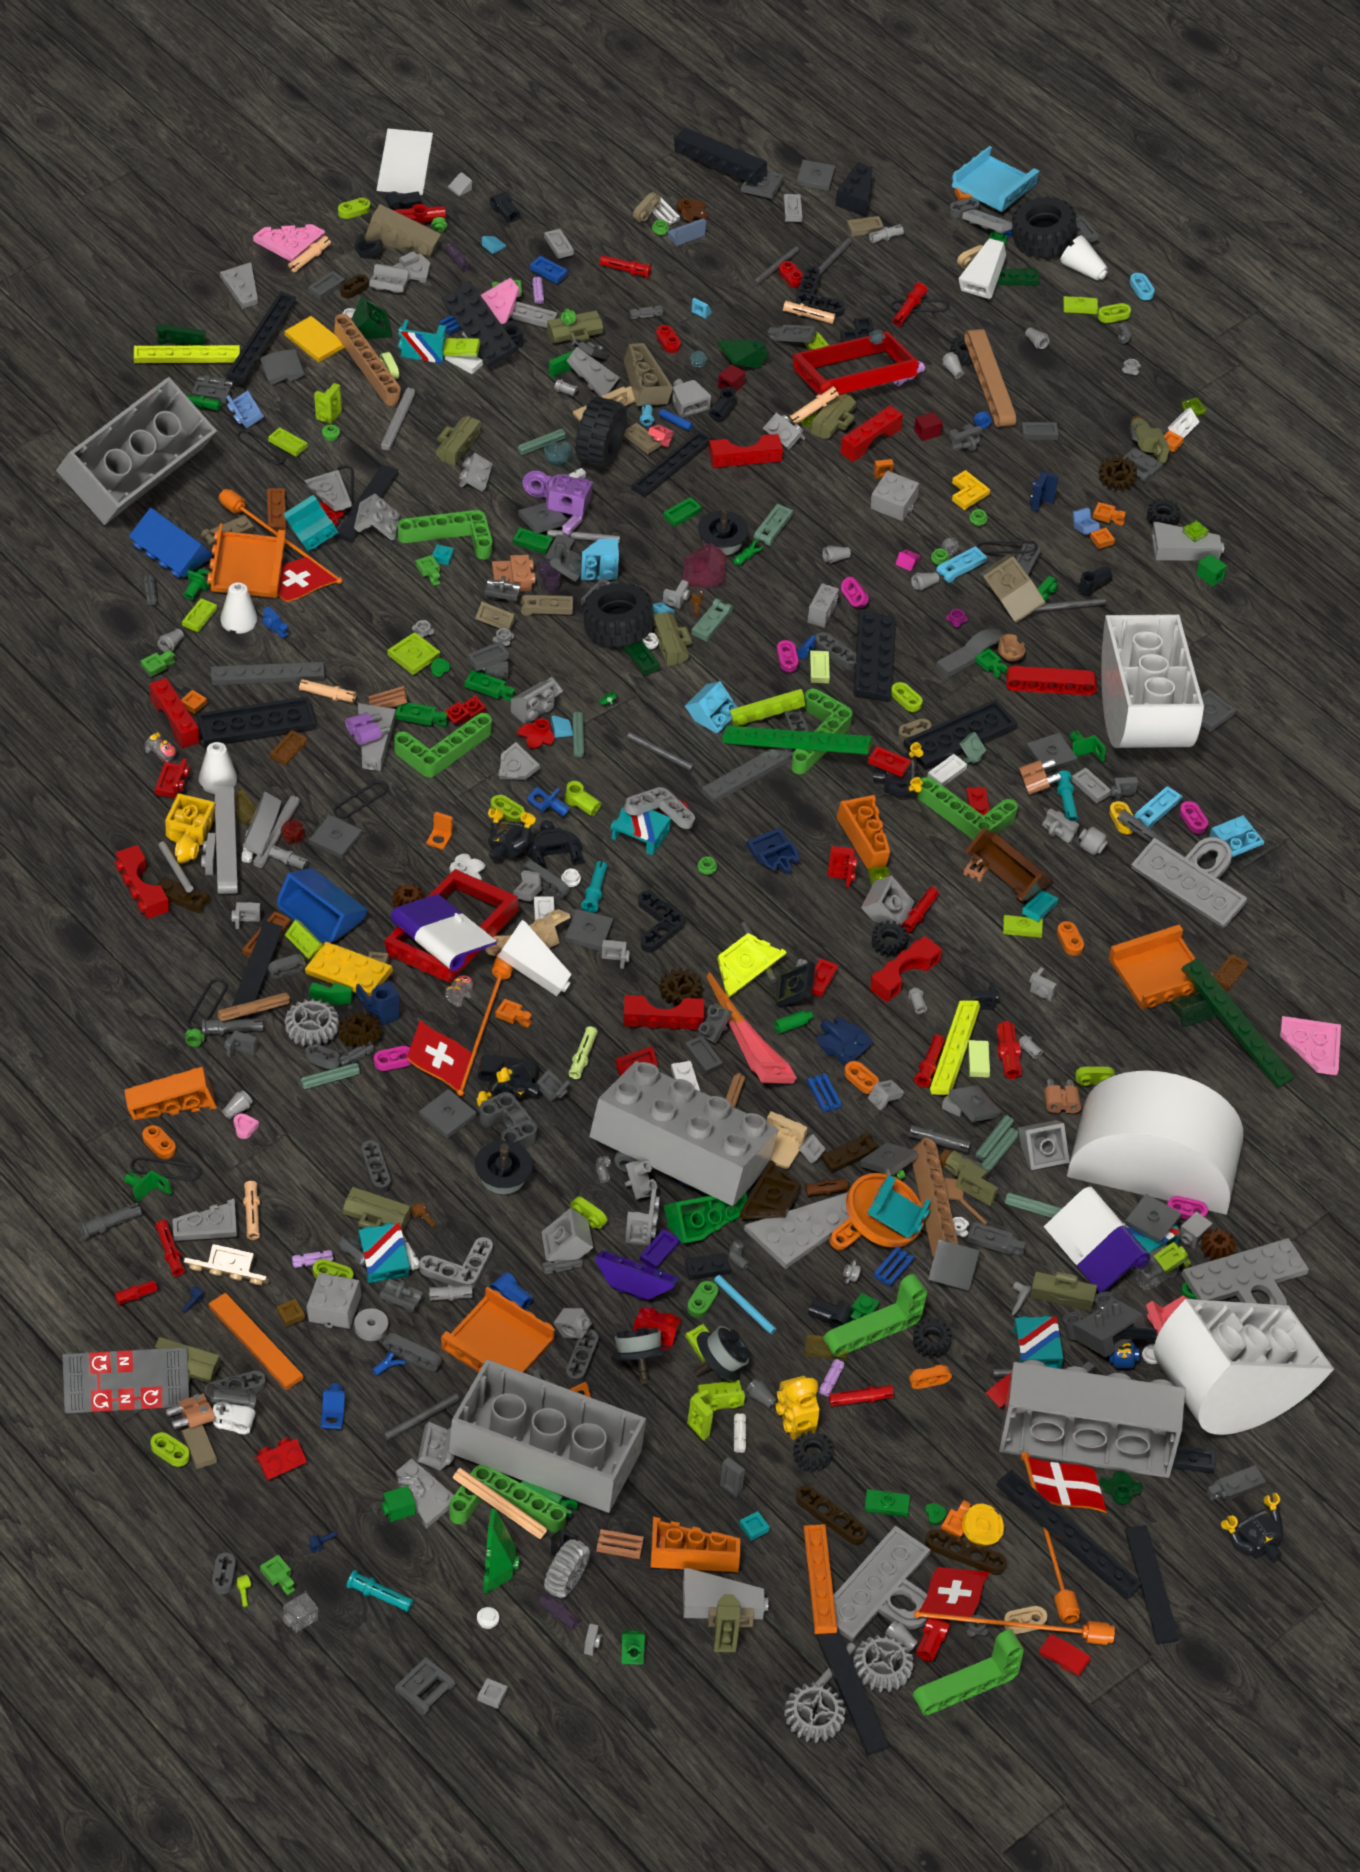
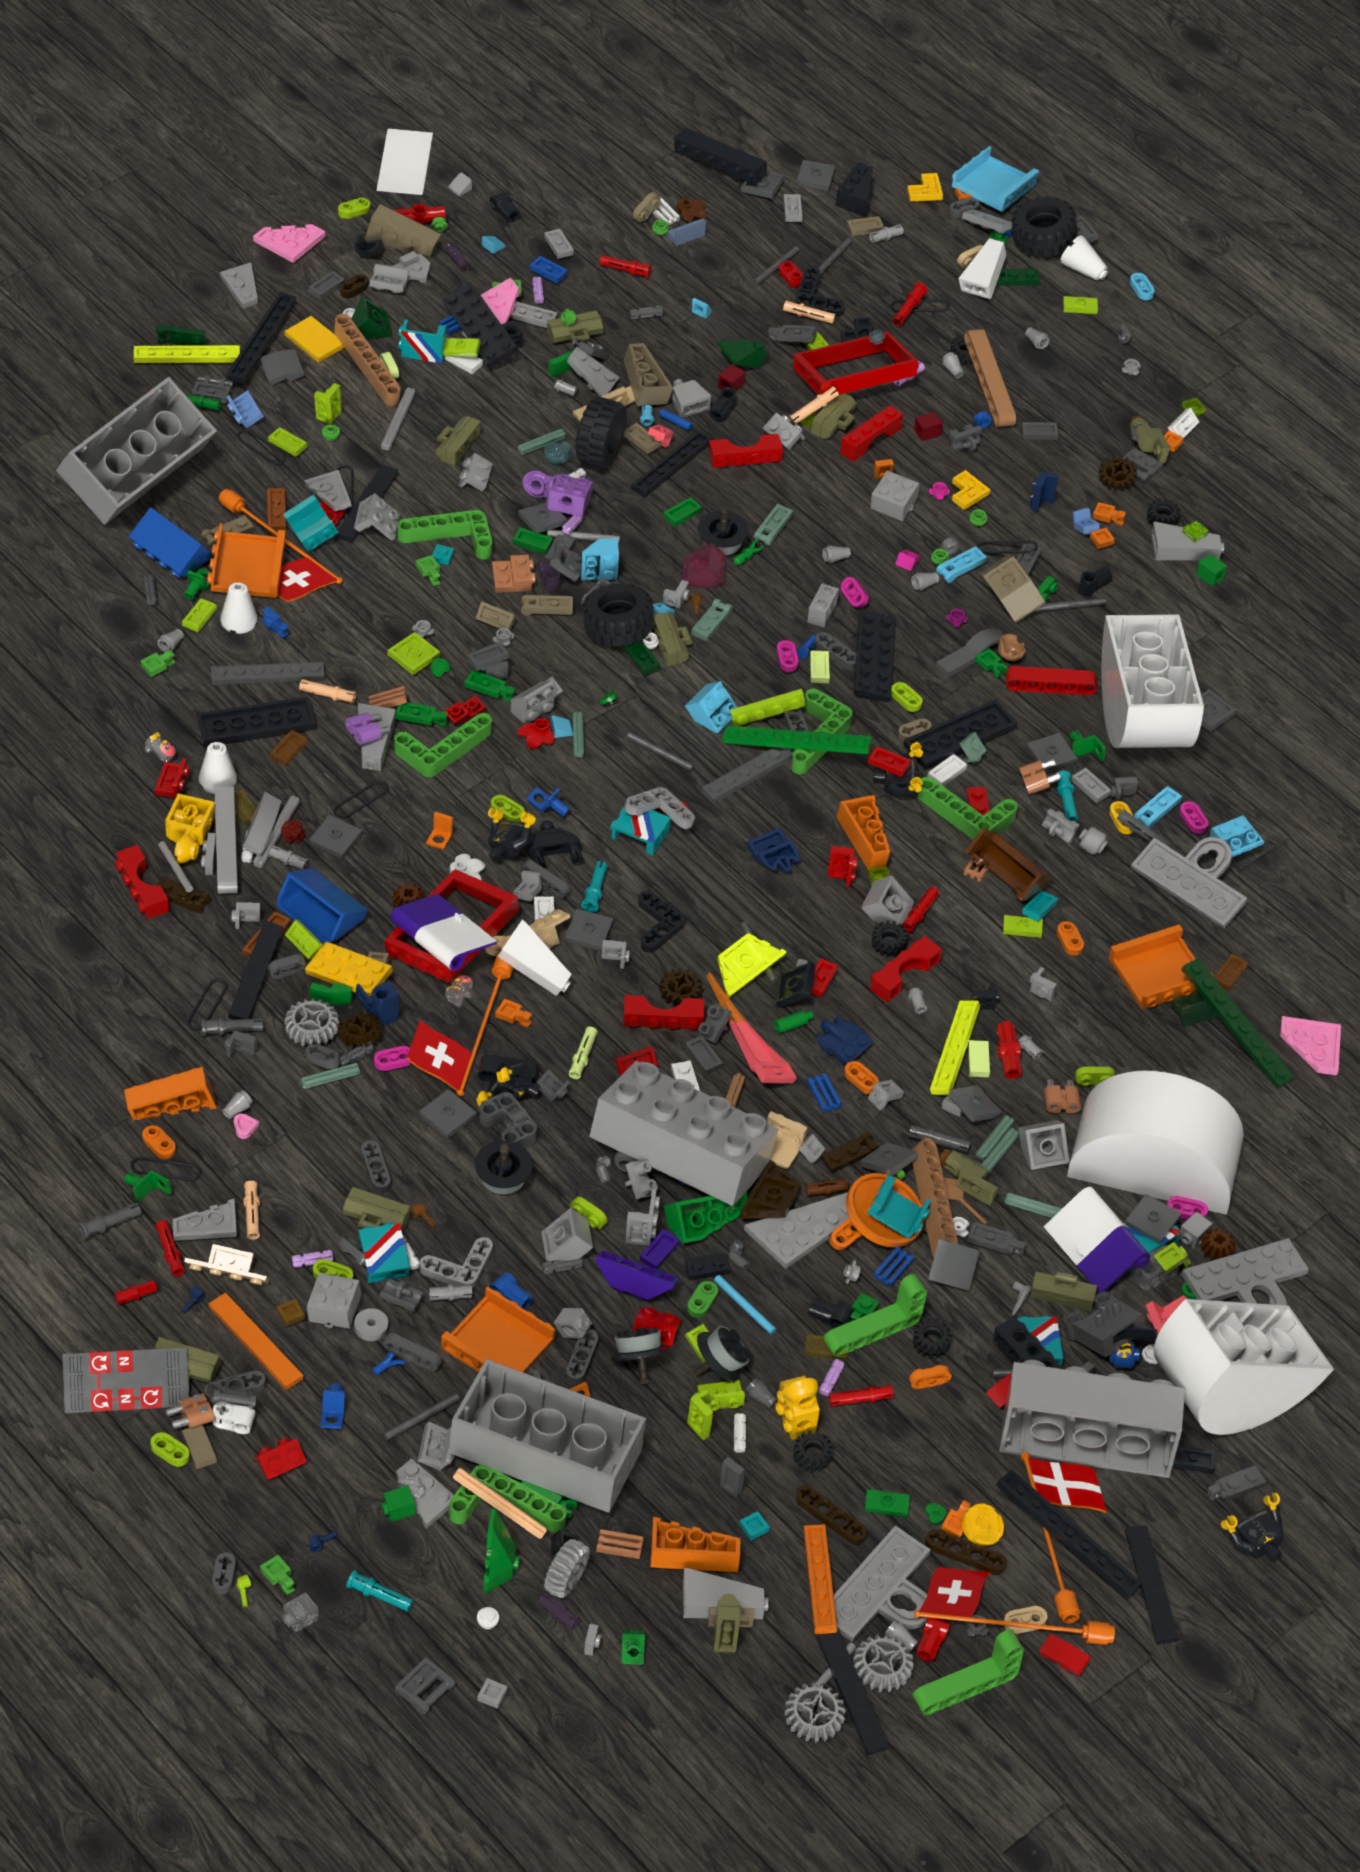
(181, 722): red arch -> none
(194, 701): orange plate -> none
(194, 1037): bright green plate -> none
(253, 1007): medium nougat axle -> none
(315, 249): light nougat pin -> none
(402, 201): black piece -> none
(502, 589): dark grey hips -> none
(517, 763): light grey plate -> none
(571, 877): white plate -> none
(578, 797): lime piece -> none
(668, 339): red plate -> none
(698, 359): clear light blue plate -> none
(707, 865): bright green plate -> none
(928, 191): none -> yellow plate
(928, 1066): red pin -> none
(939, 490): none -> dark pink plate
(1007, 1338): none -> black brick
(1114, 313): lime plate -> none
(1121, 1486): dark green plate -> none

